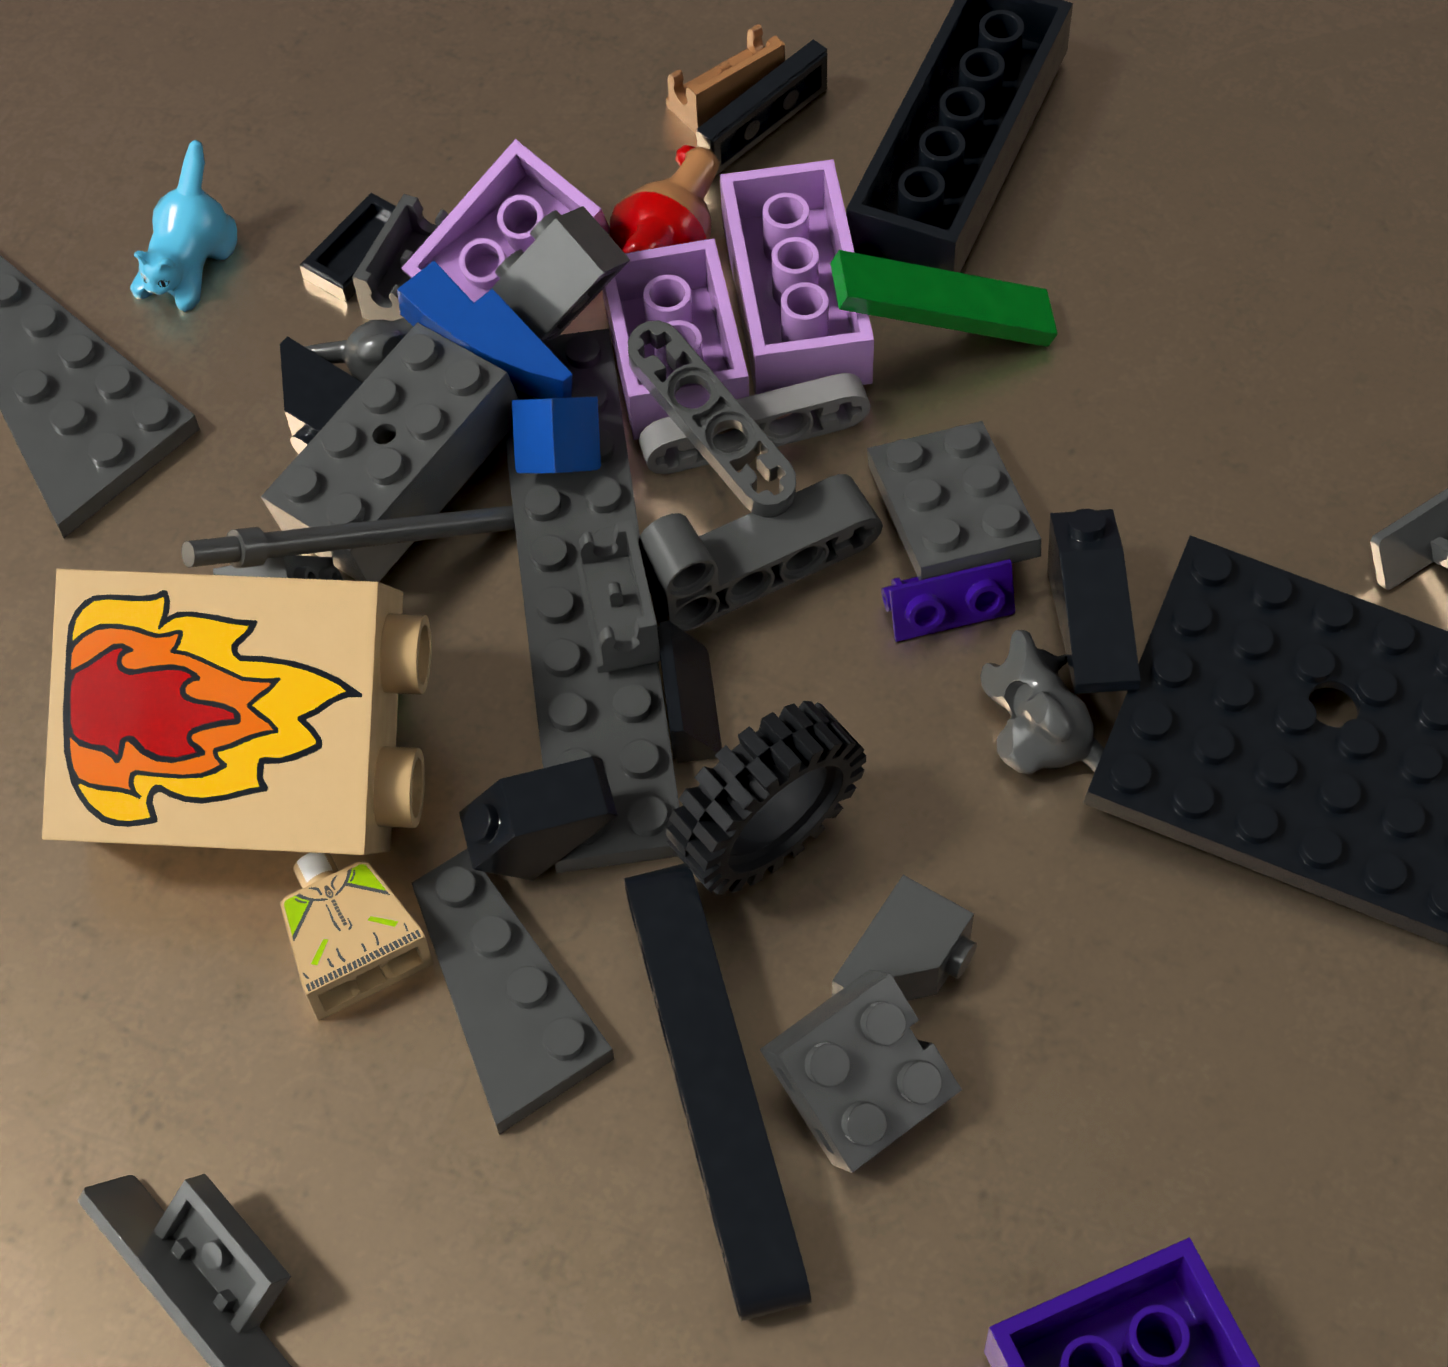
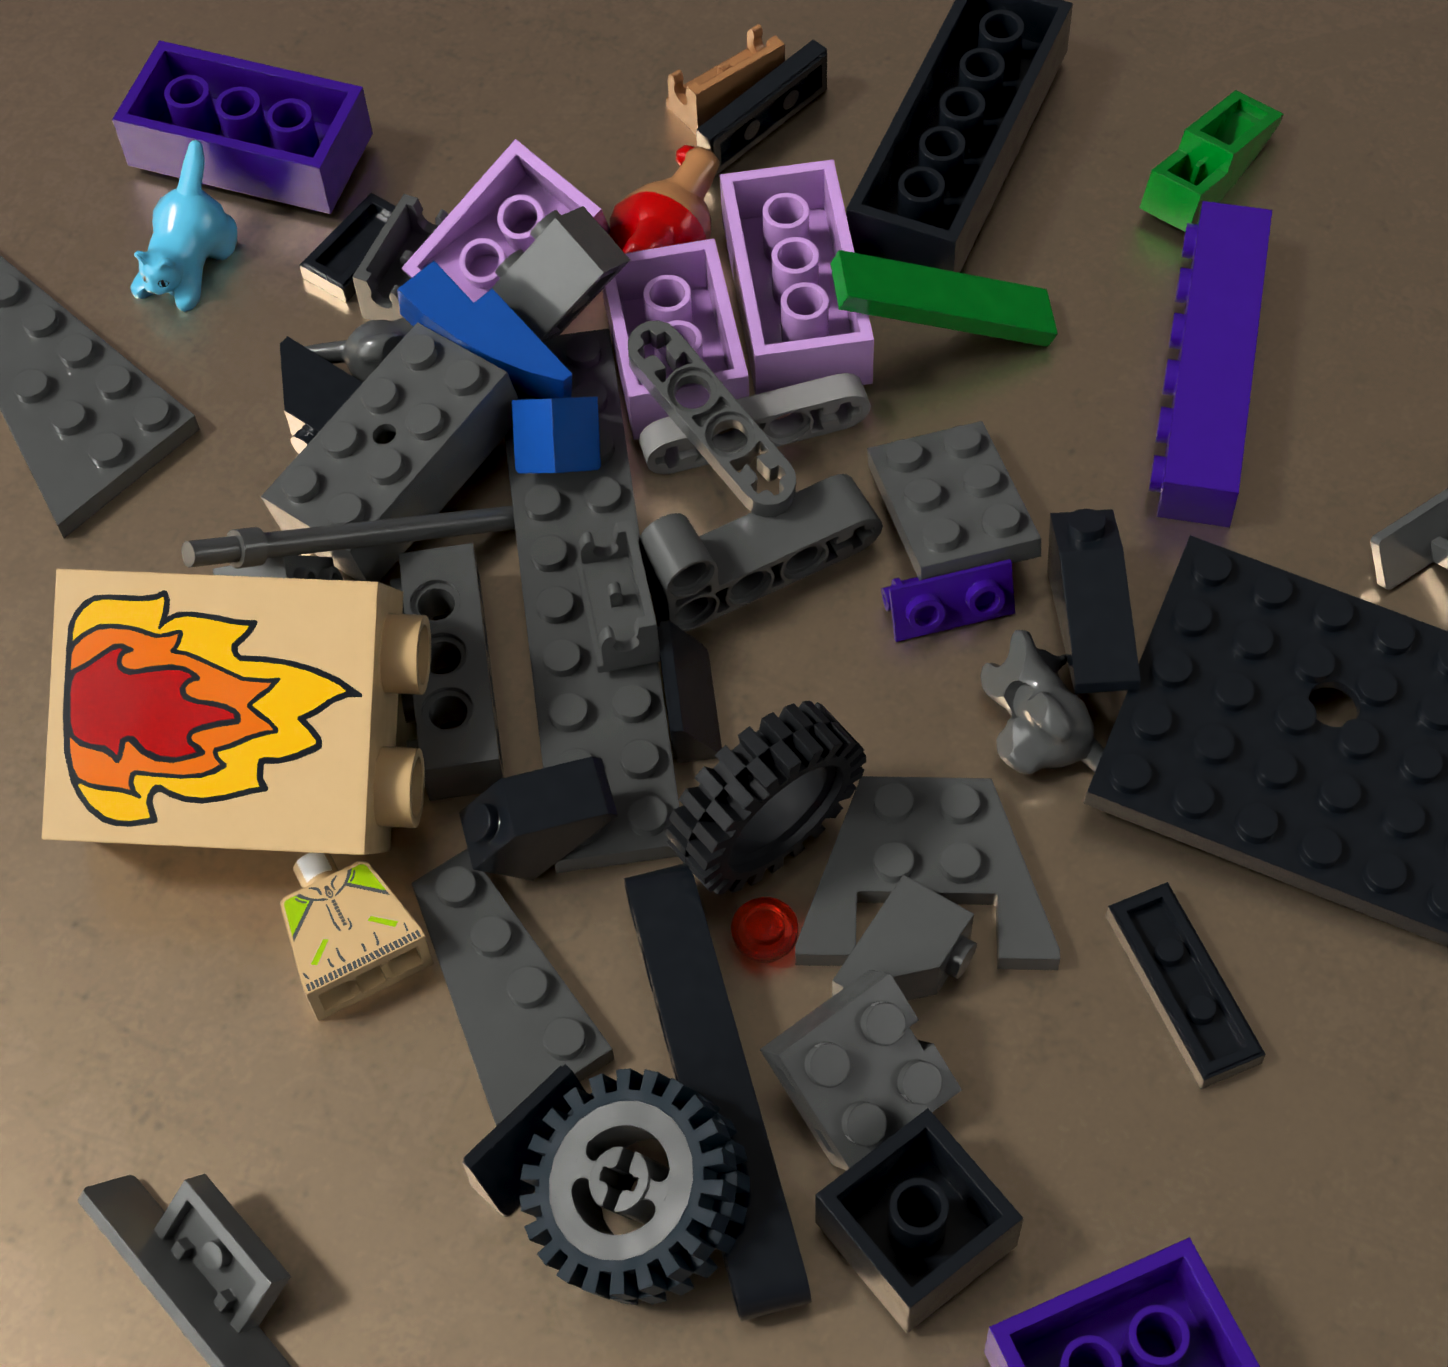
(258, 125): none -> dark purple brick
(470, 755): none -> dark grey brick
(498, 1159): none -> black slope
(679, 1204): none -> wheel
(764, 929): none -> clear red plate
(917, 1220): none -> black brick
(943, 837): none -> dark grey wing
(1185, 985): none -> black tile
(1209, 159): none -> green slope
(1214, 365): none -> dark purple brick

